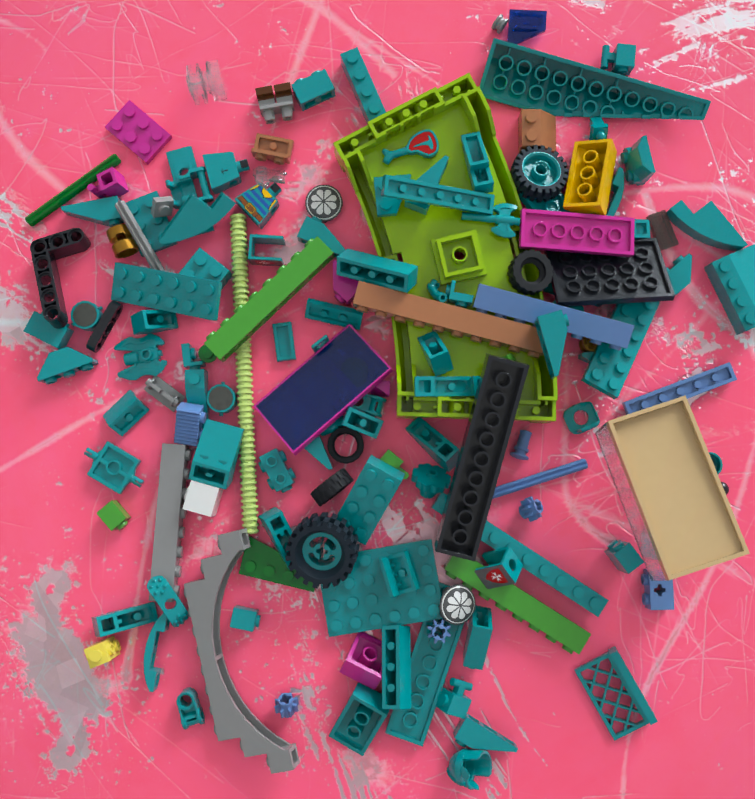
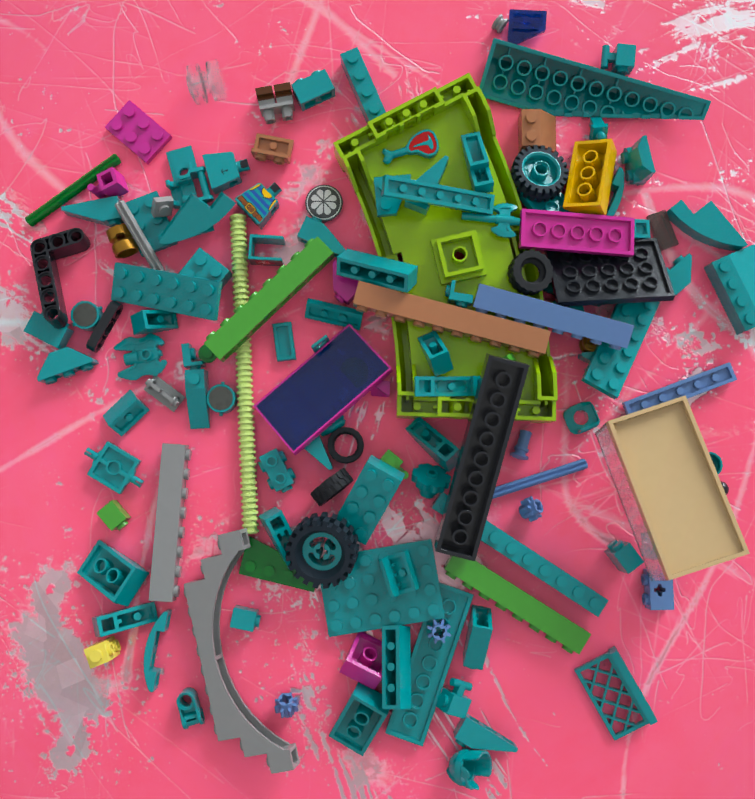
(113, 573): none -> teal slope
(161, 592): teal piece -> none
(189, 423): medium blue brick -> none
(202, 498): white head -> none
(216, 454): teal slope -> none
(265, 175): clear plate -> none
(362, 422): teal slope -> none
(369, 404): teal piece -> none
(436, 294): teal arm -> none
(457, 604): dish -> none
(499, 568): piece -> none
(552, 336): teal slope -> none

